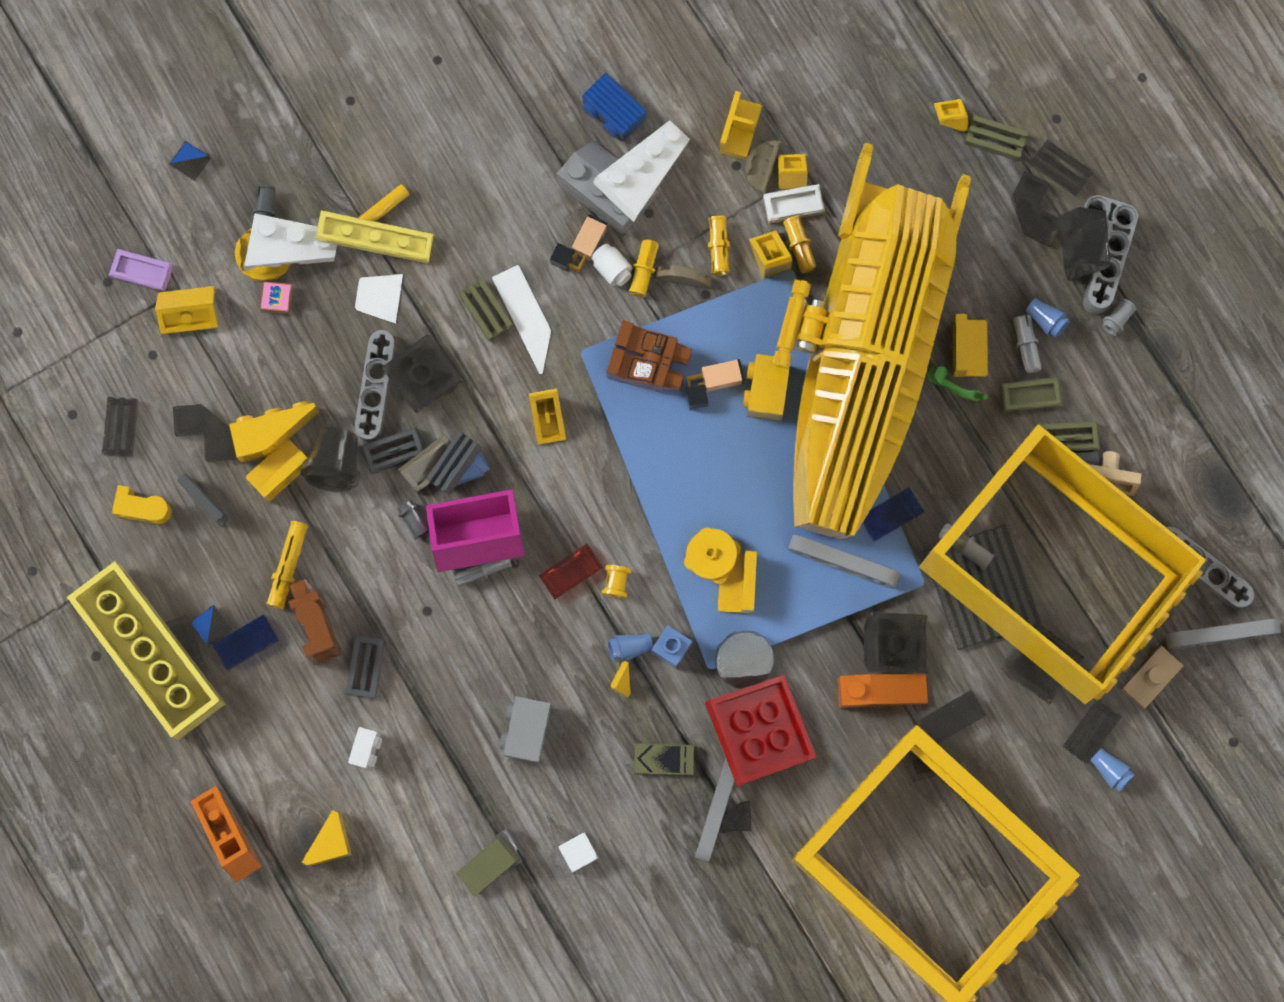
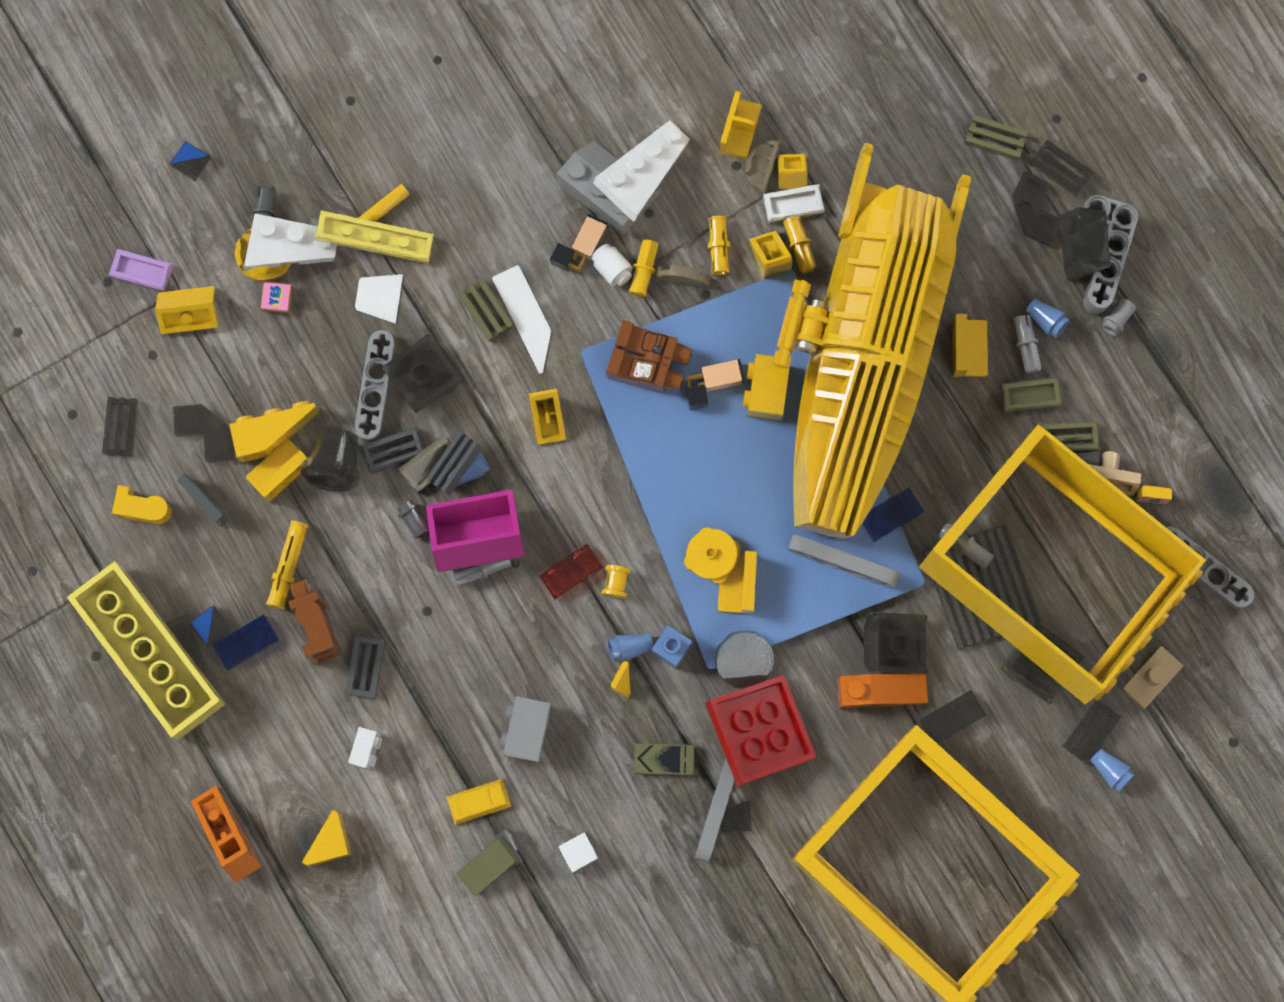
(478, 801): none -> yellow tile
(613, 107): blue brick -> none
(937, 376): bright green piece -> none
(952, 114): yellow slope -> none
(1154, 494): none -> yellow tile
(1223, 634): light grey beam -> none

